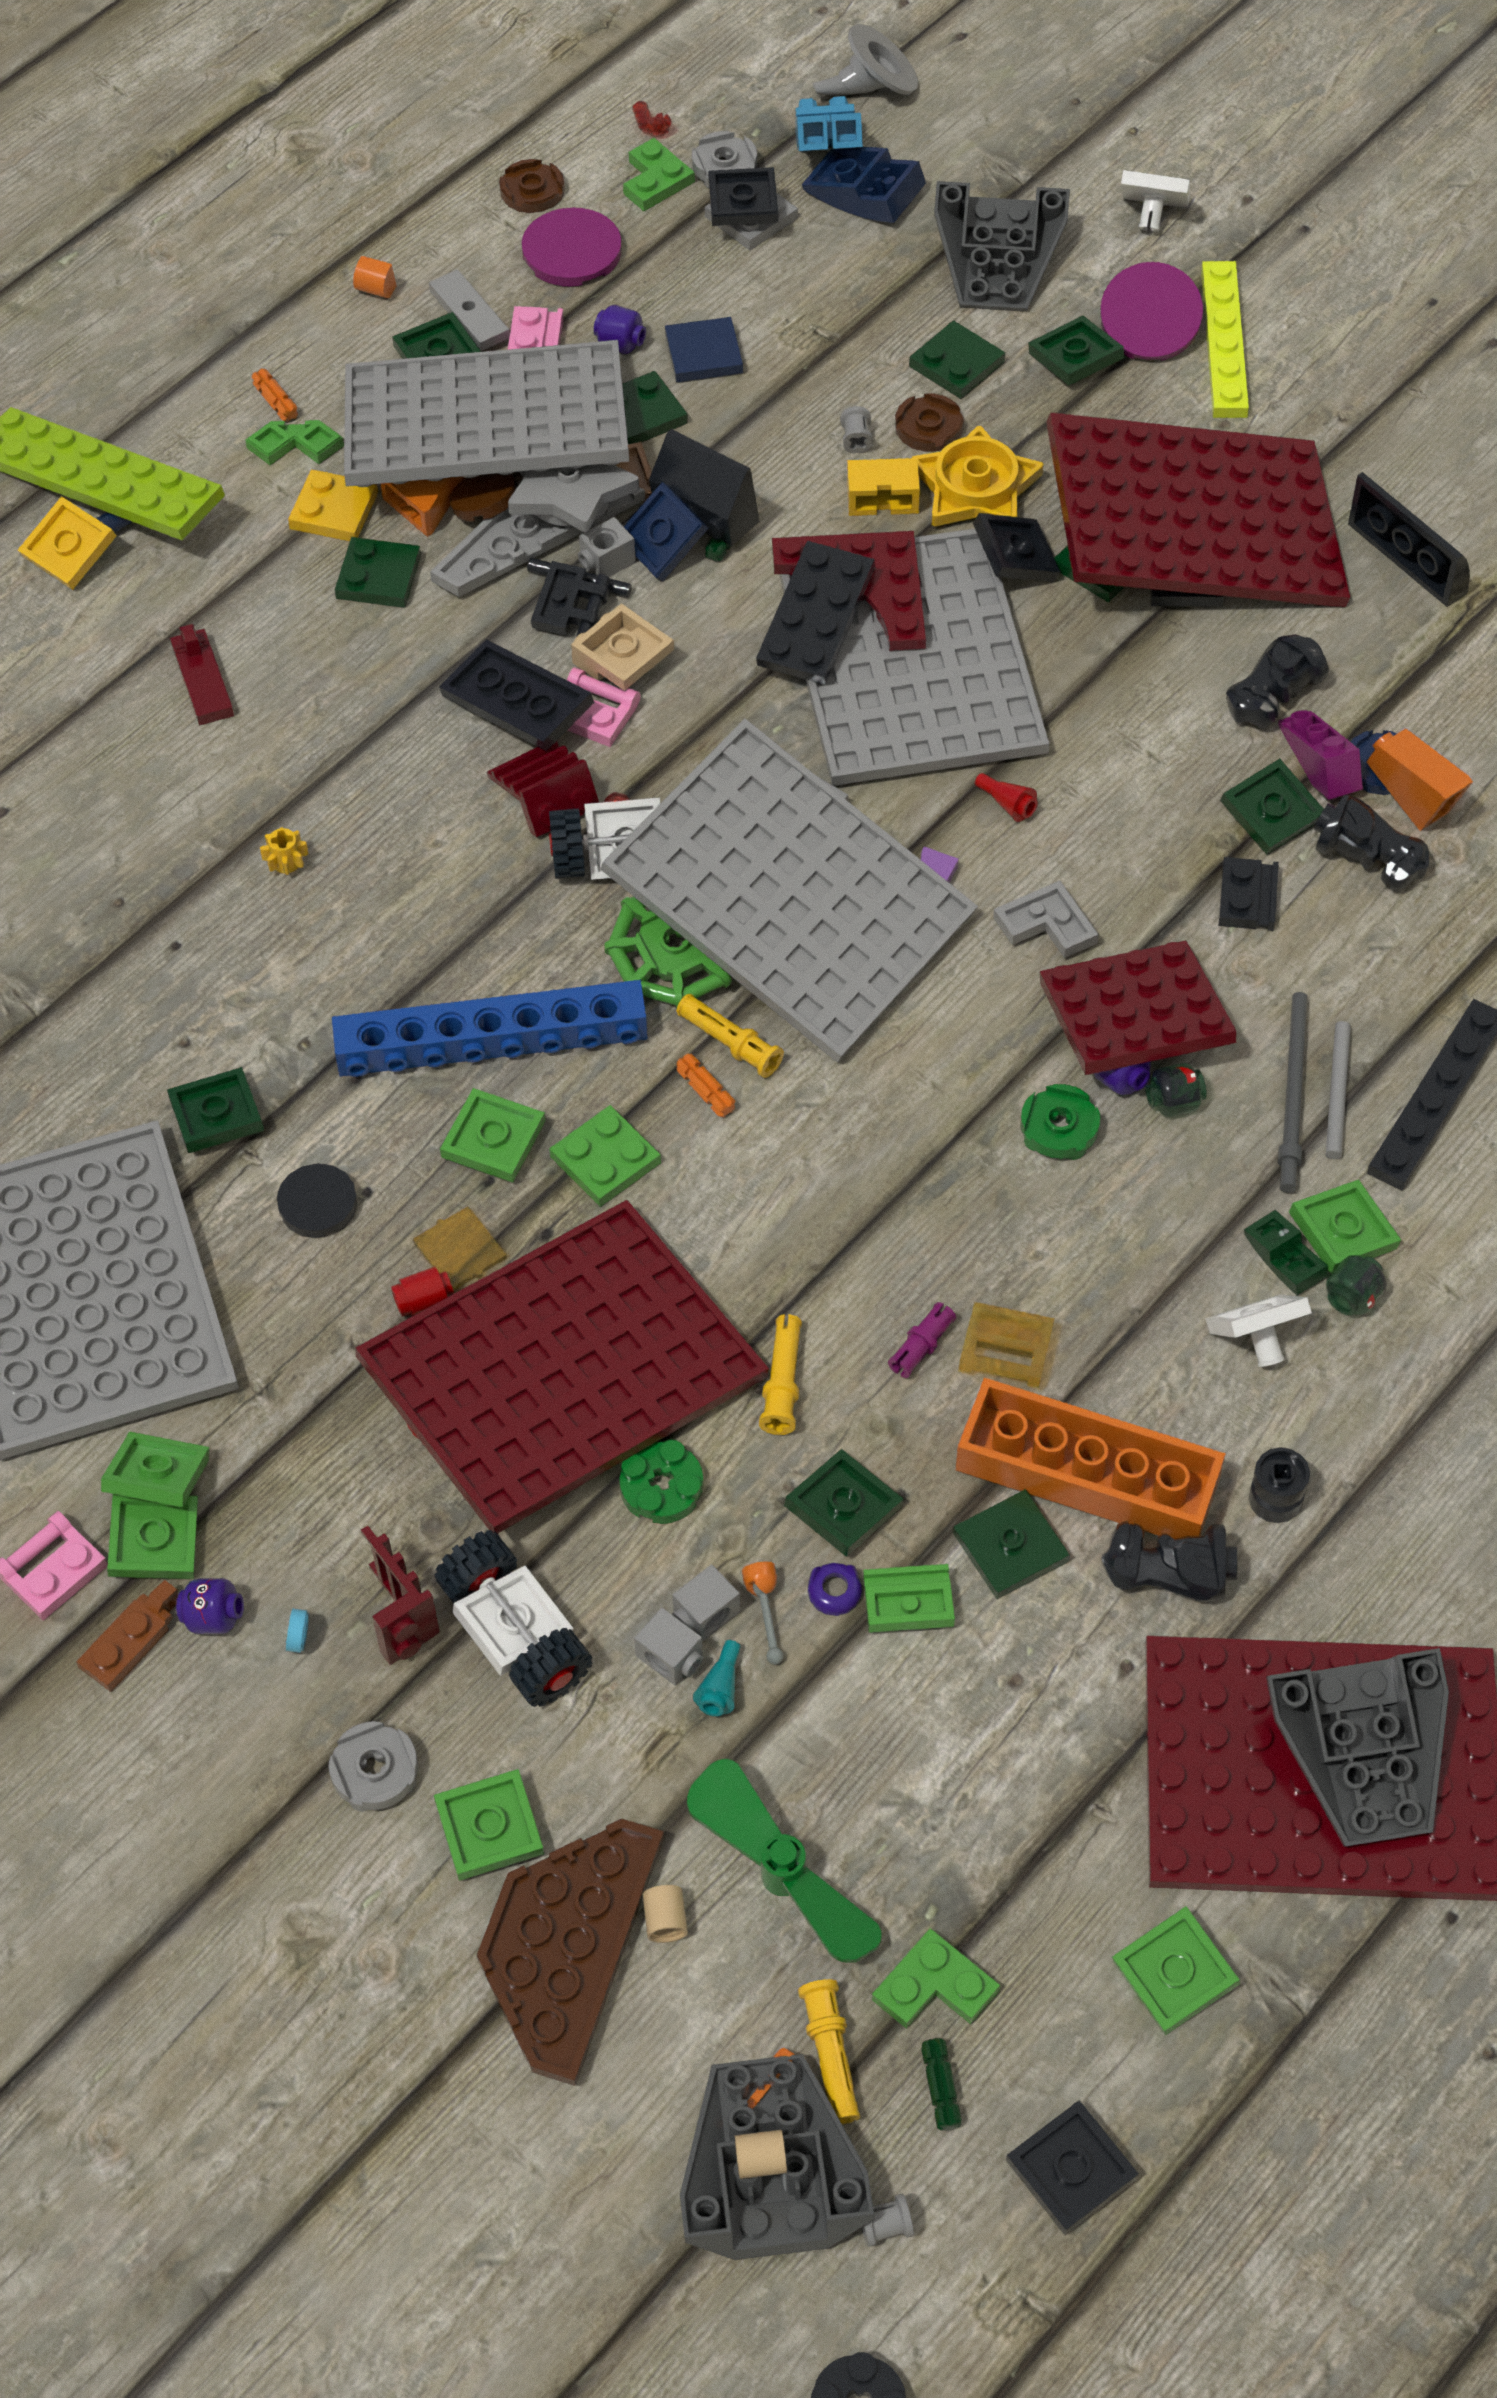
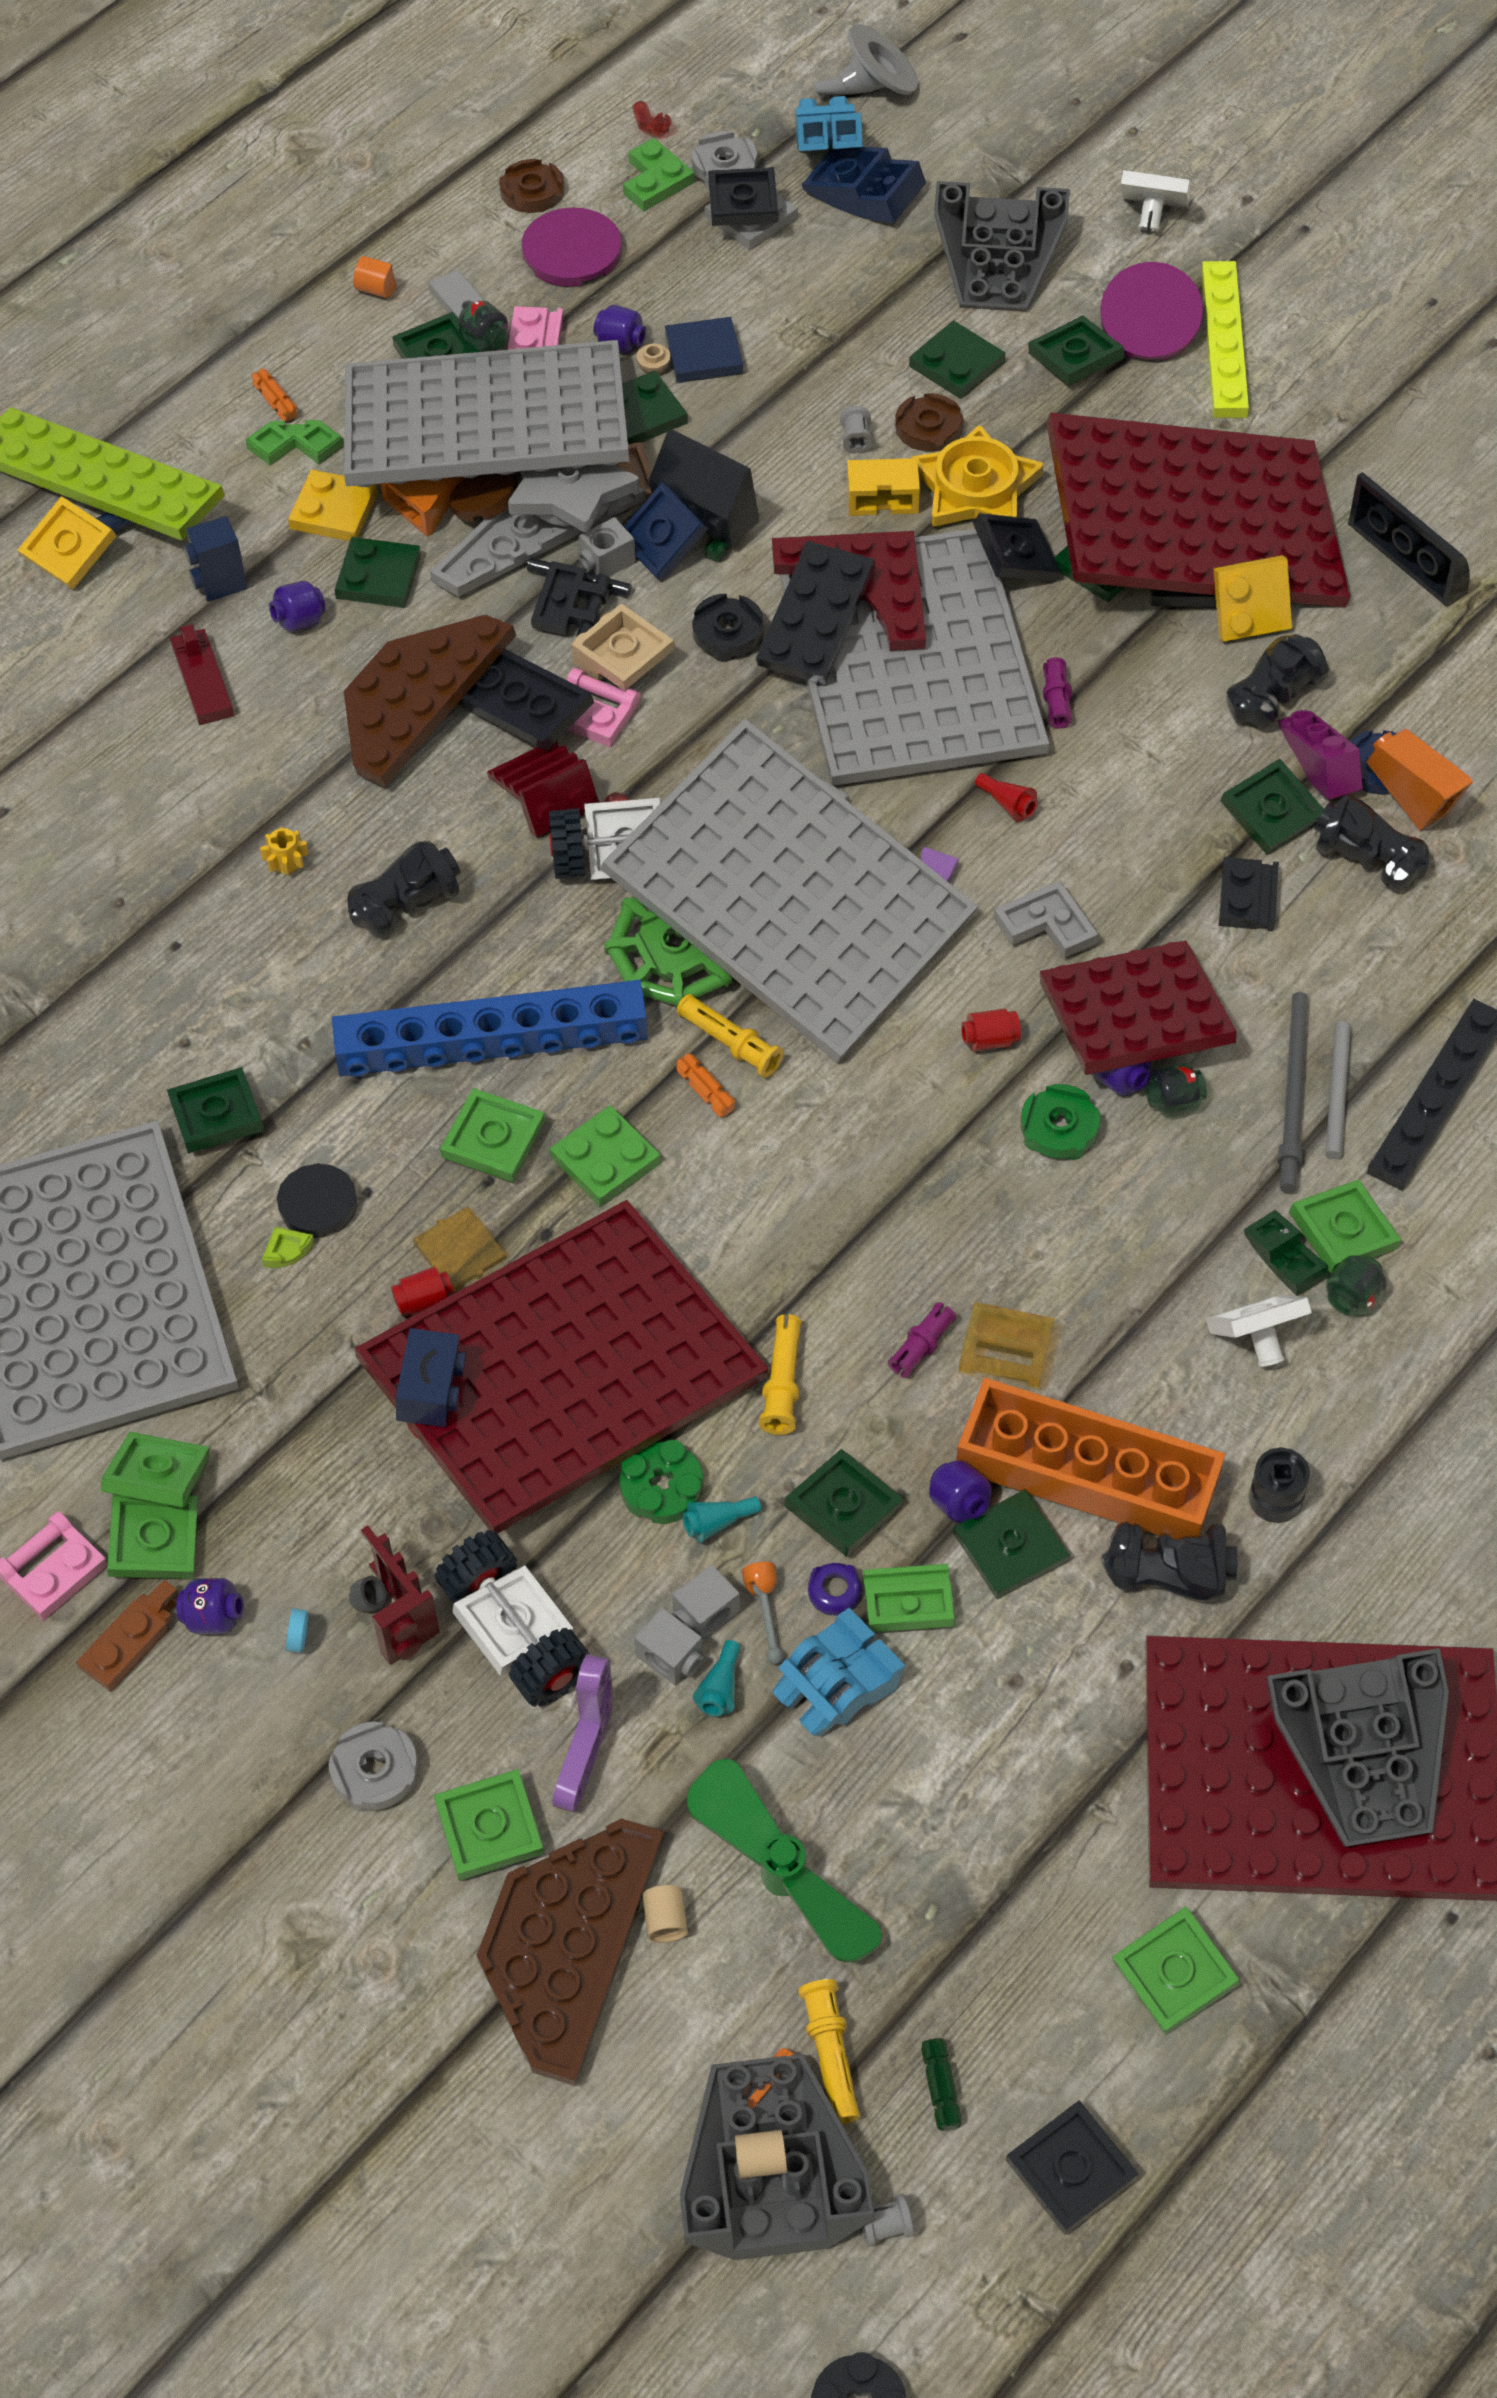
(215, 559): none -> dark blue brick
(286, 1248): none -> lime tile
(297, 606): none -> dark purple head
(370, 1588): none -> dark grey hinge
(408, 882): none -> black animal
(414, 688): none -> reddish brown plate
(428, 1378): none -> dark blue brick
(483, 326): none -> clear green head
(595, 1707): none -> medium lavender beam
(653, 358): none -> tan plate
(709, 1518): none -> teal cone
(729, 642): none -> black plate
(838, 1673): none -> dark azure hips
(931, 1971): bright green plate -> none
(959, 1491): none -> dark purple head
(991, 1029): none -> red brick
(1057, 693): none -> magenta pin
(1252, 598): none -> yellow plate

